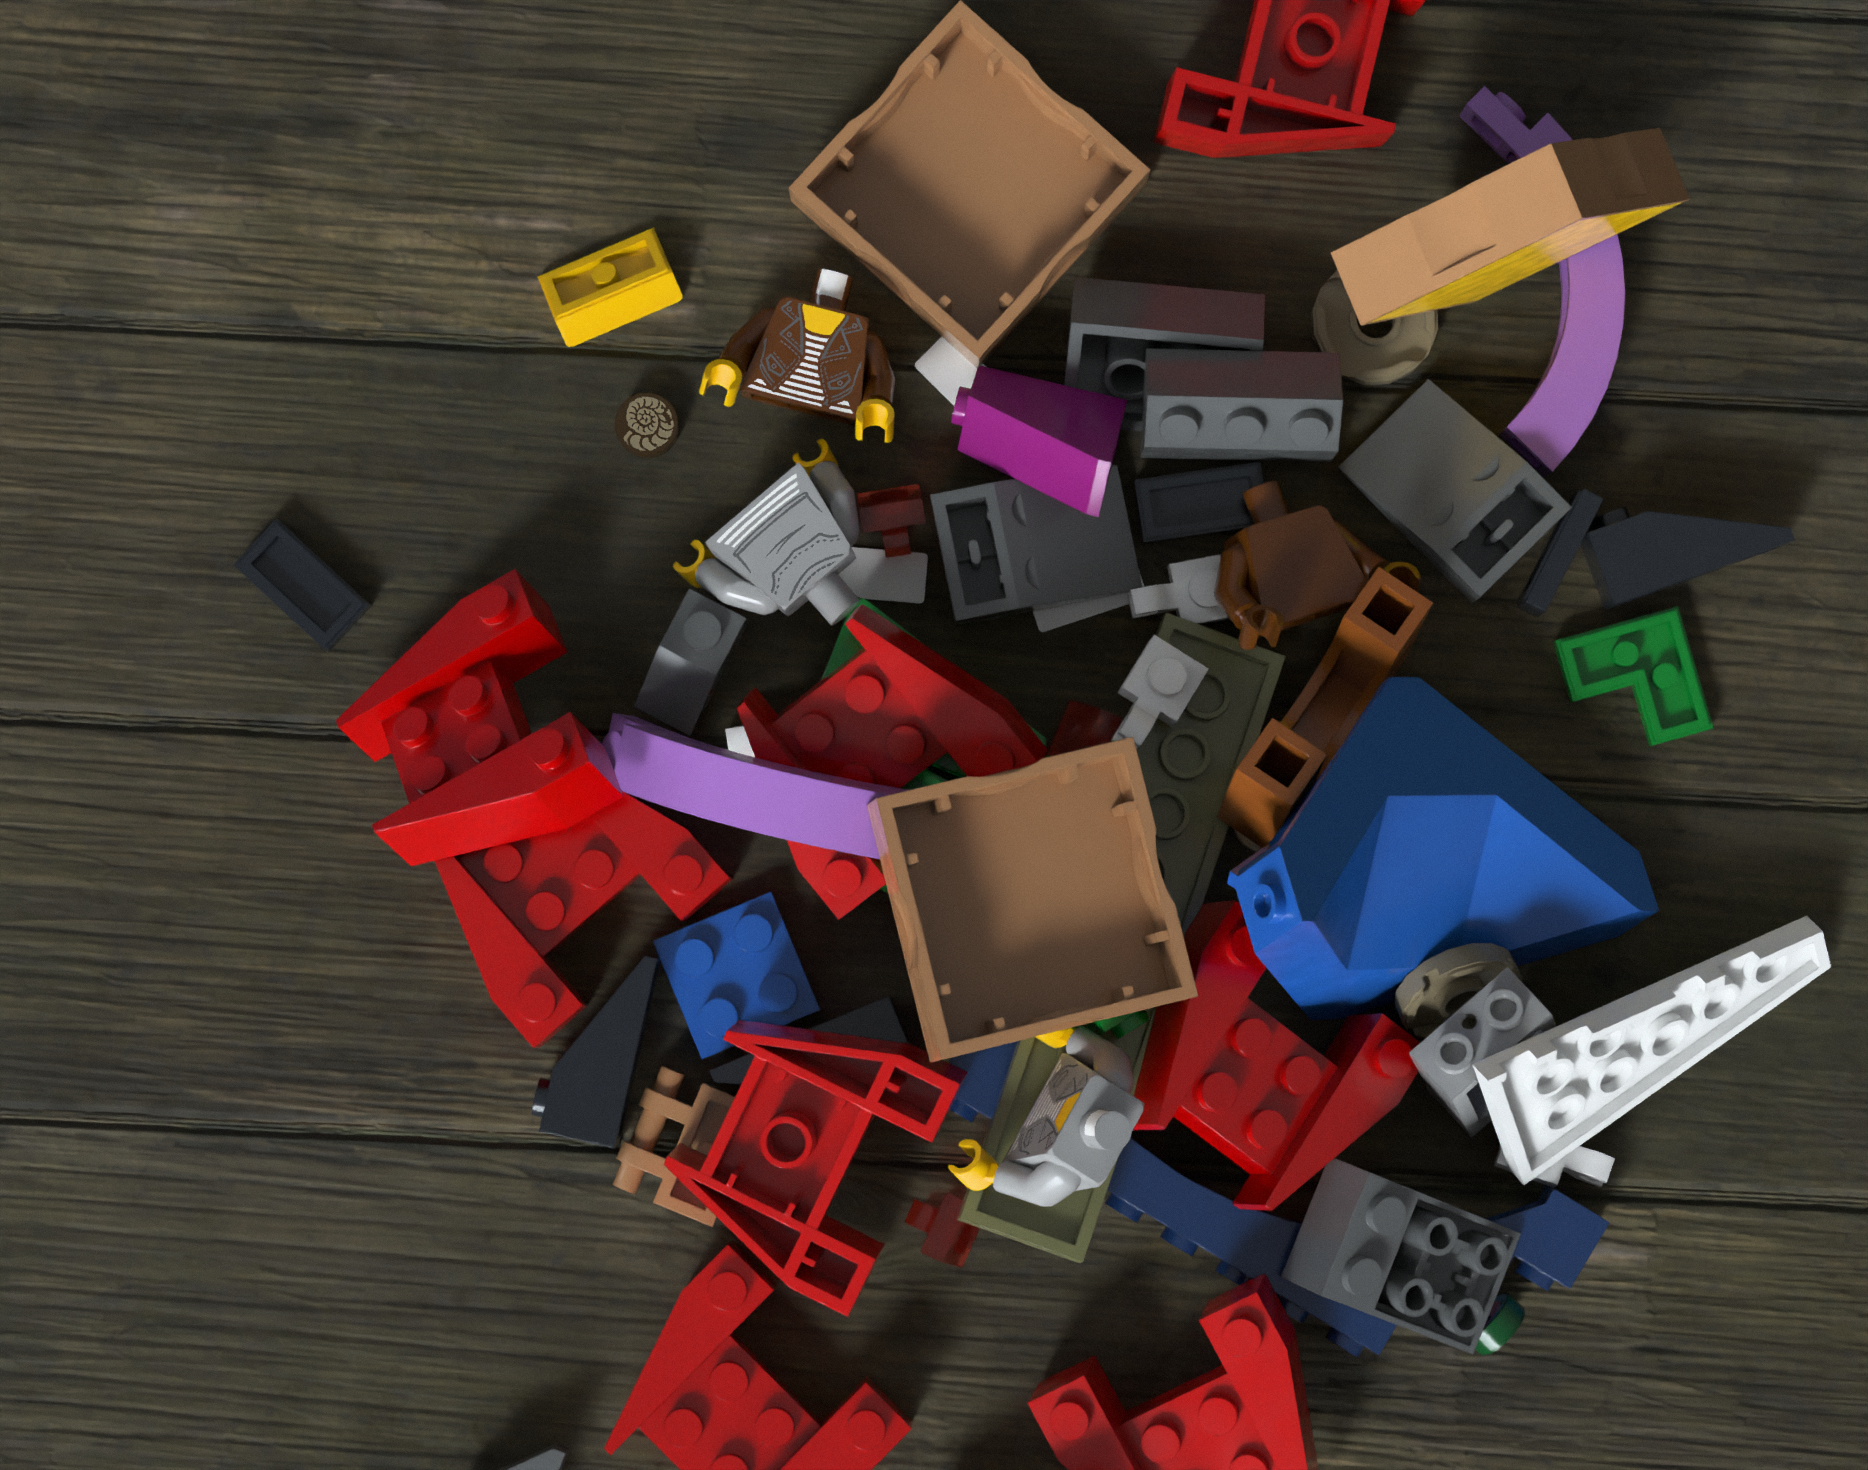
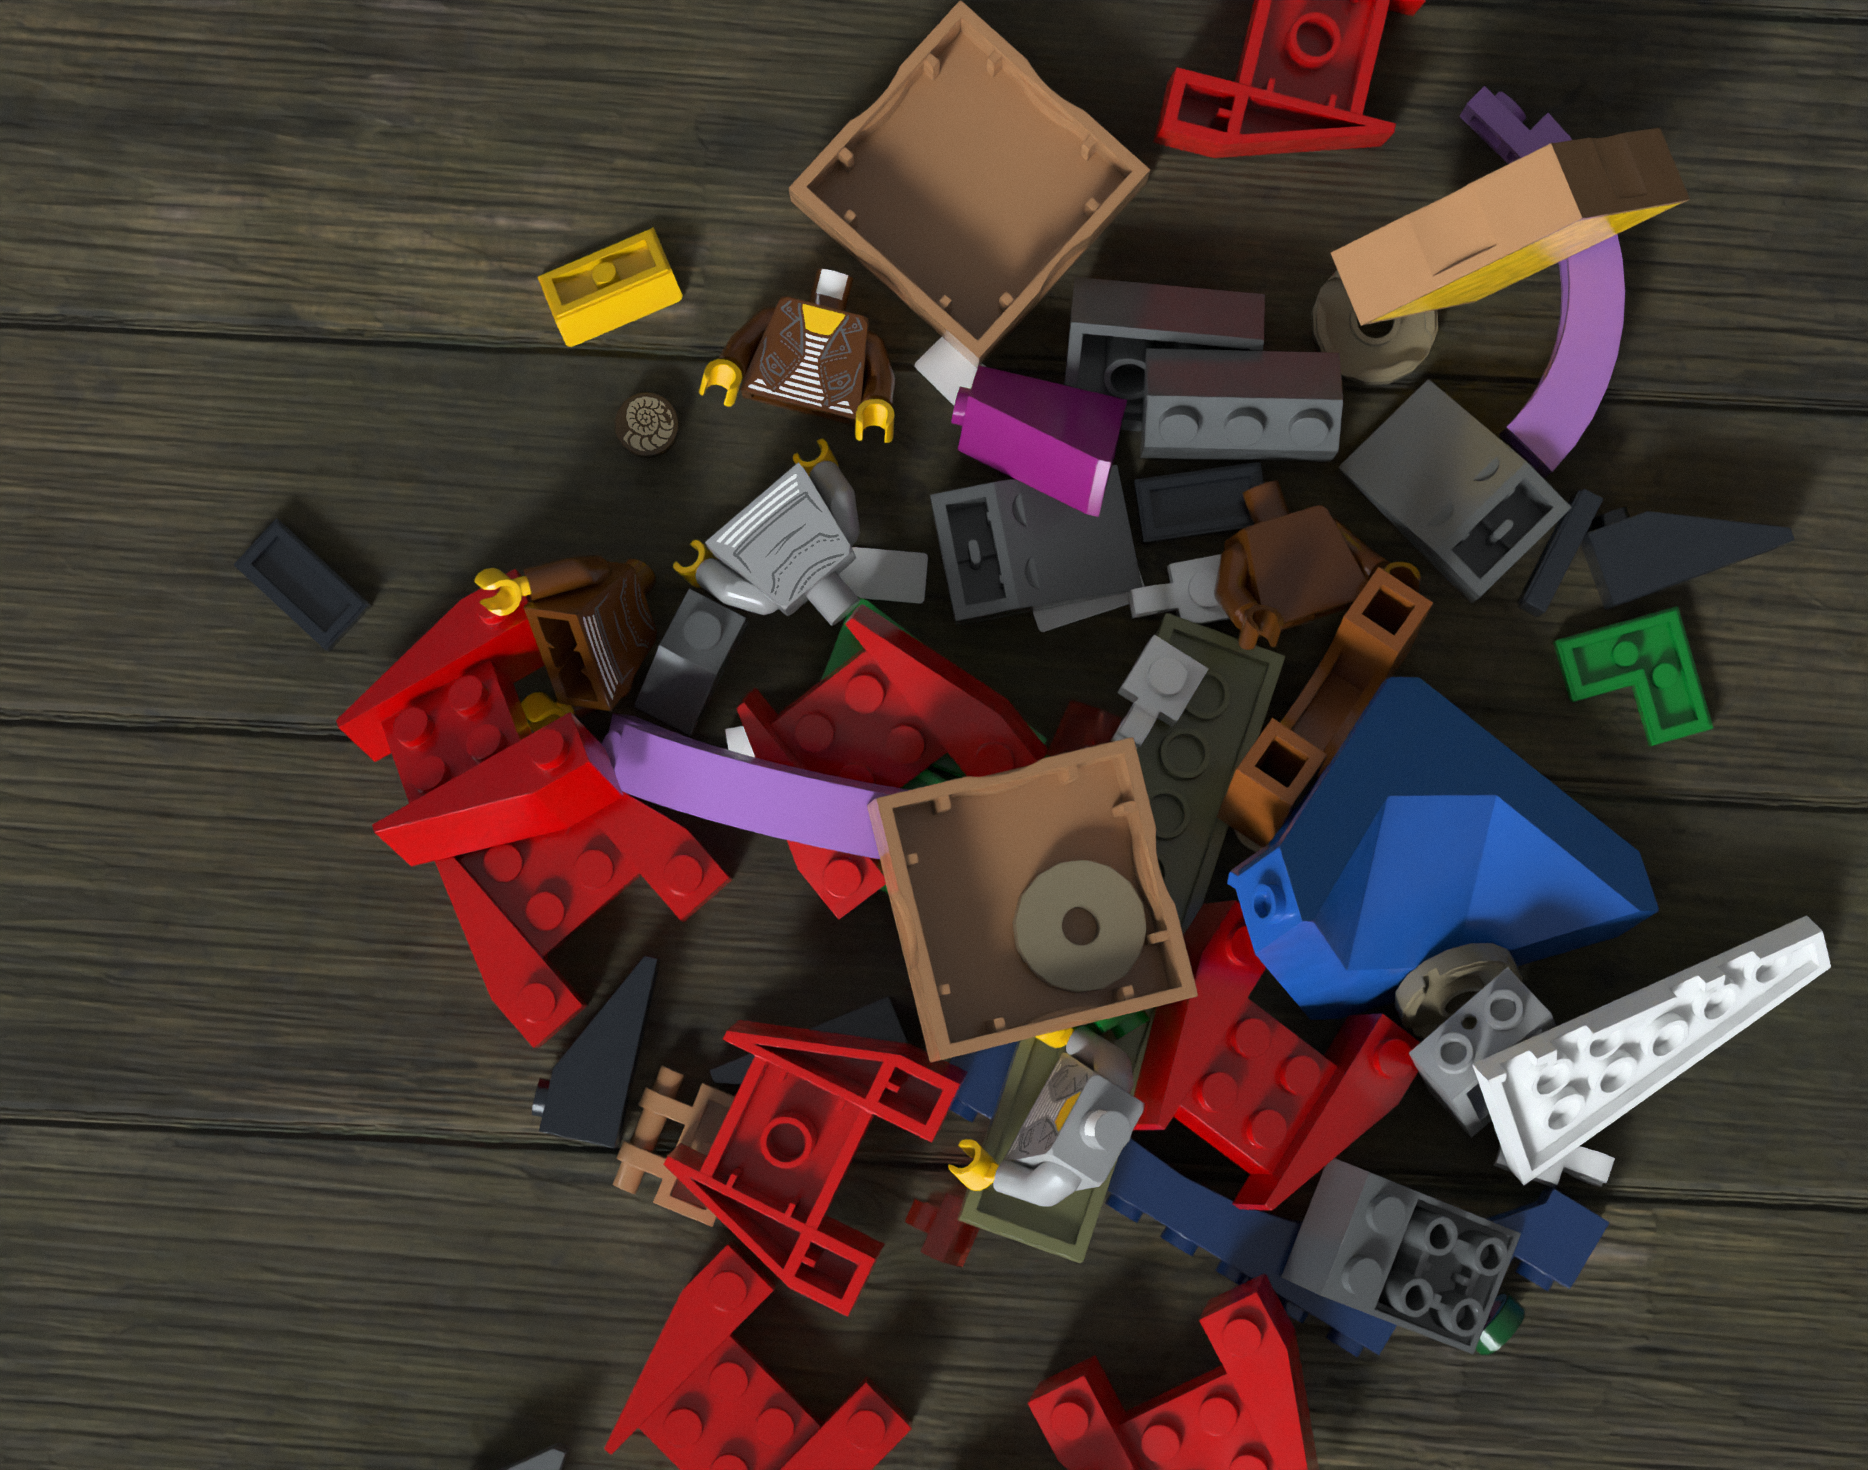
(587, 626): none -> reddish brown torso
(735, 971): blue plate -> none
(891, 513): clear red tile -> none
(1117, 916): none -> dark tan tile

